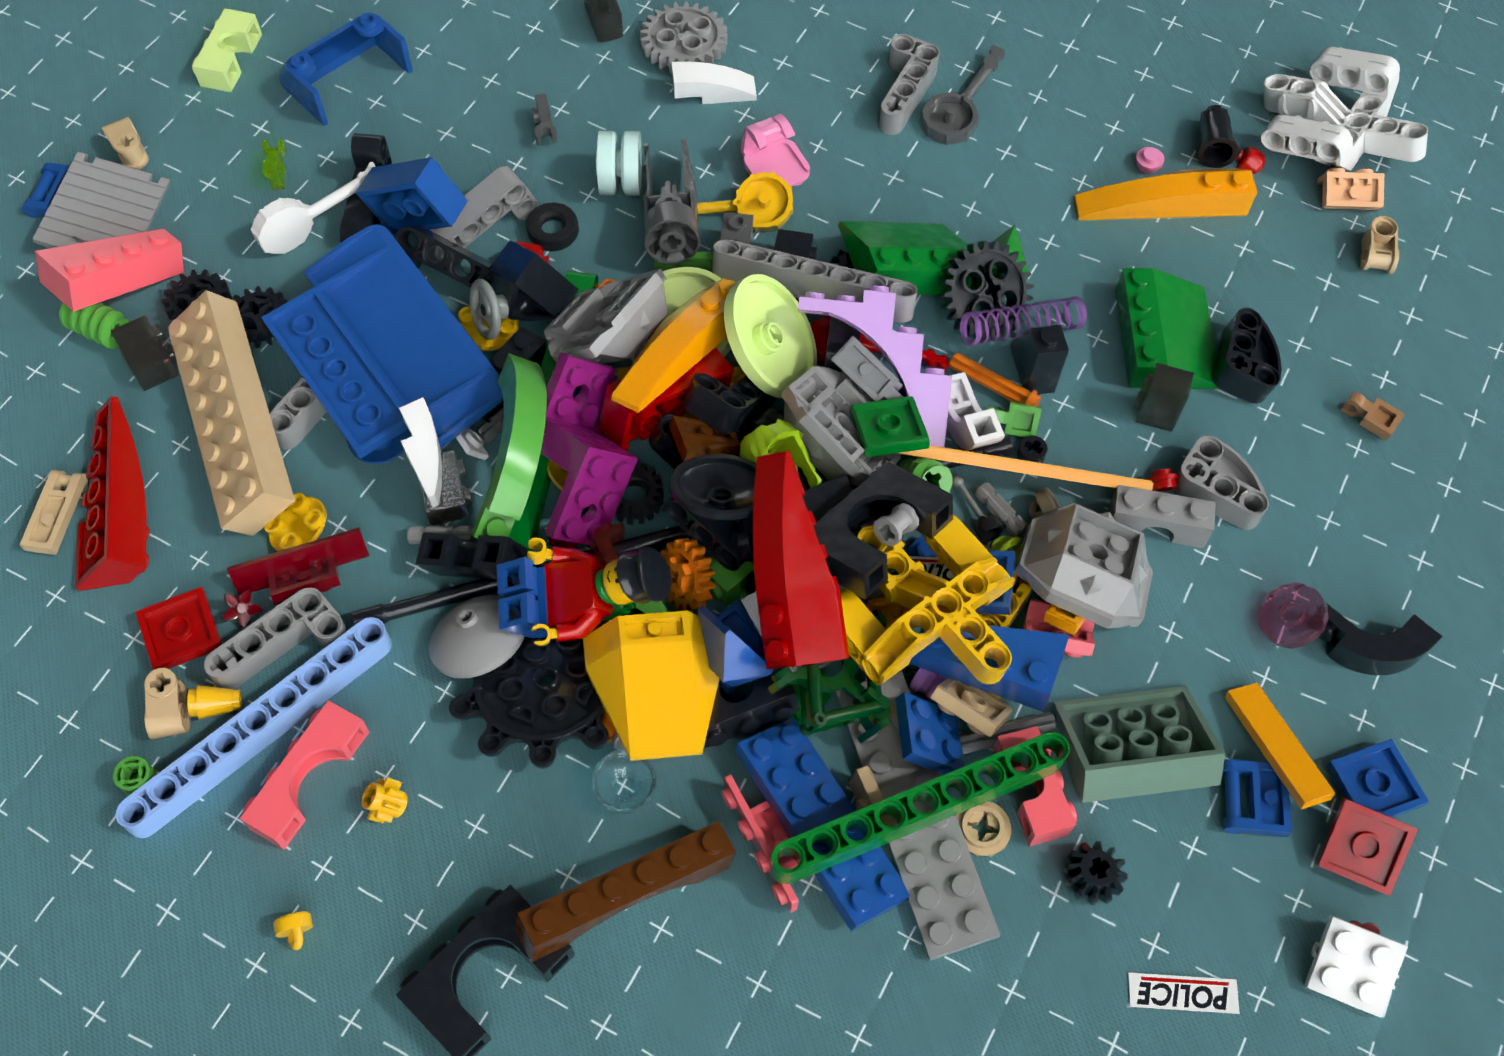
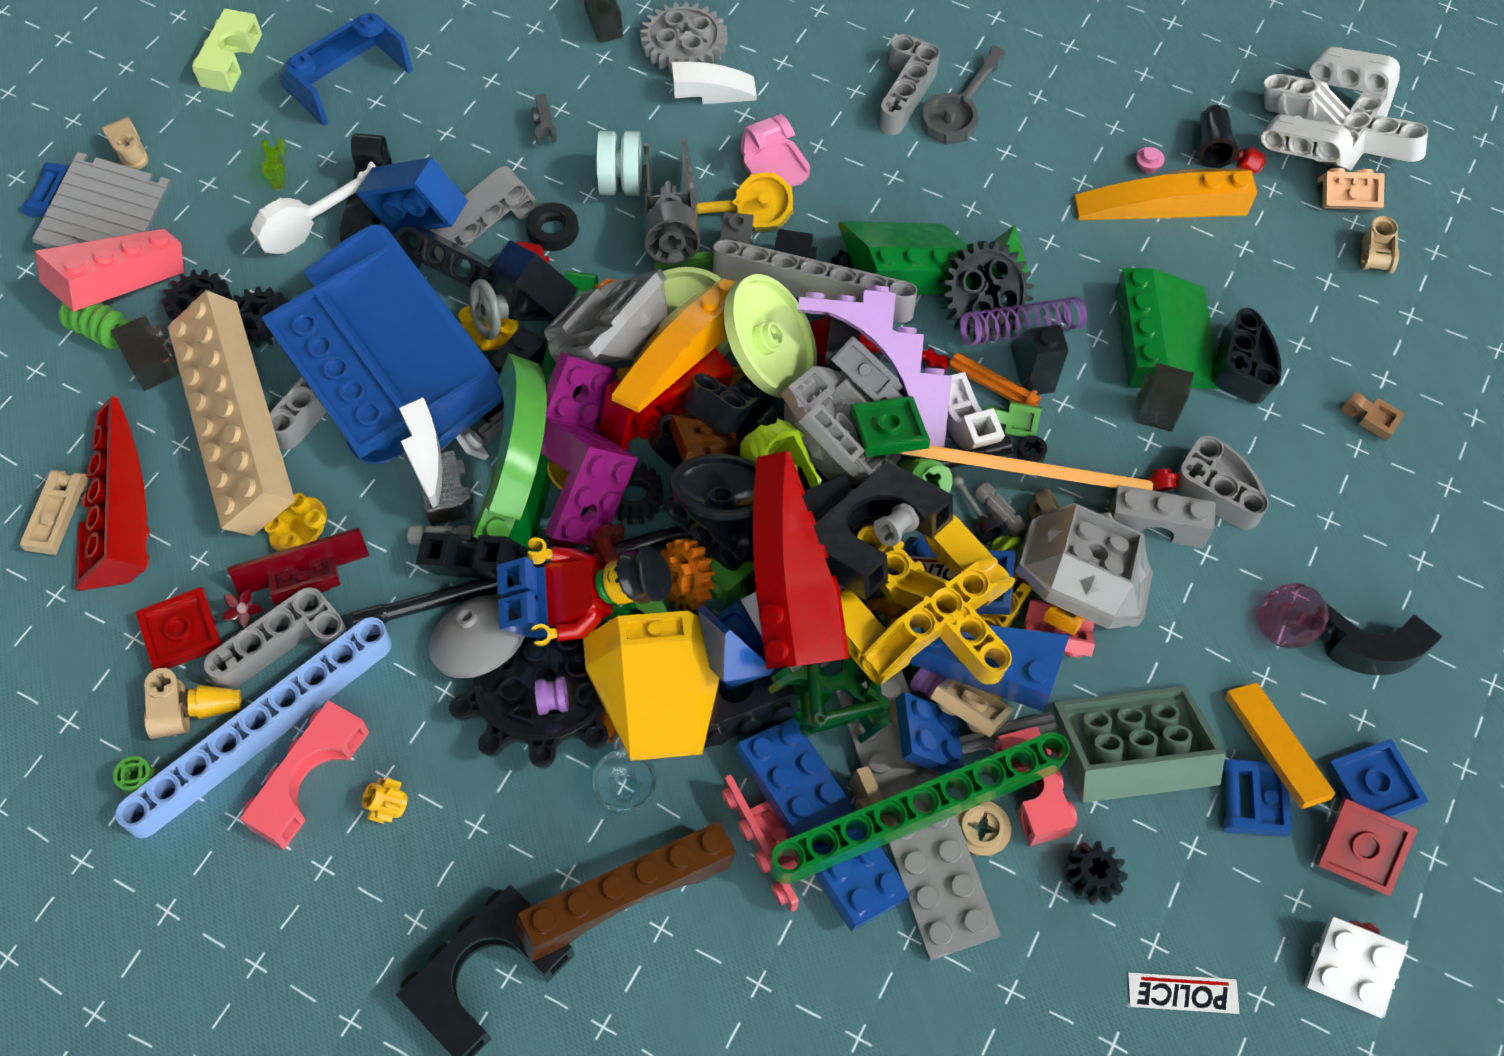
(293, 926): yellow tile -> none
(551, 695): none -> medium lavender wheel

